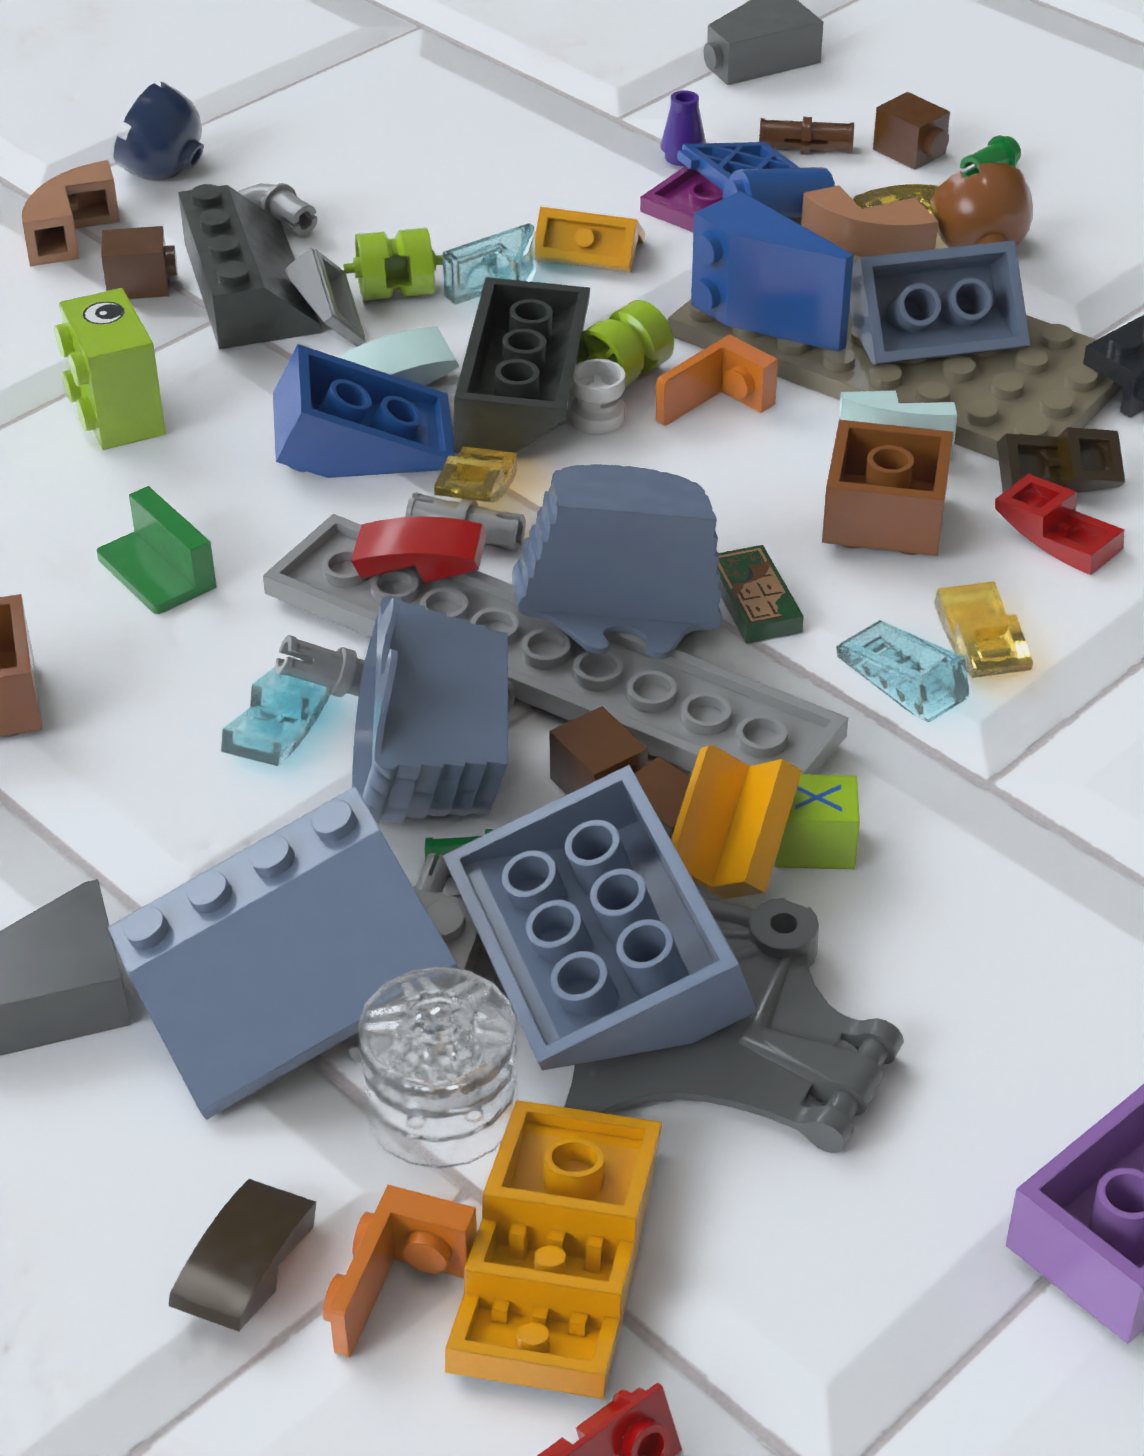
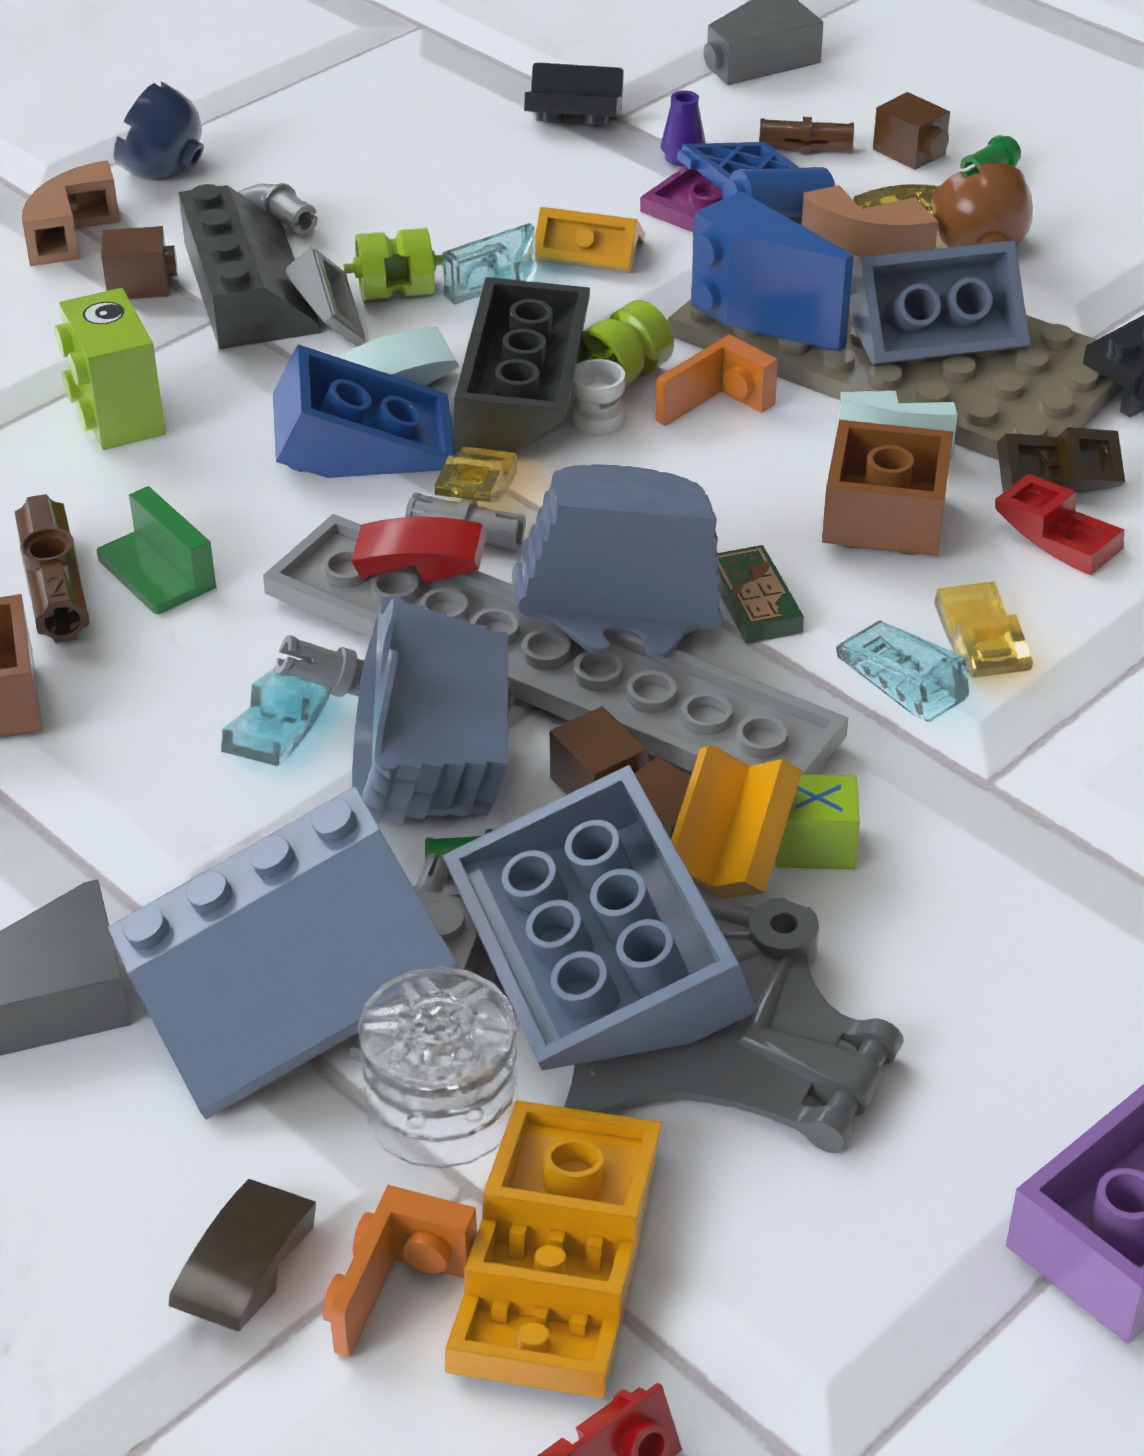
(51, 568): none -> reddish brown piece
(575, 90): none -> black bracket

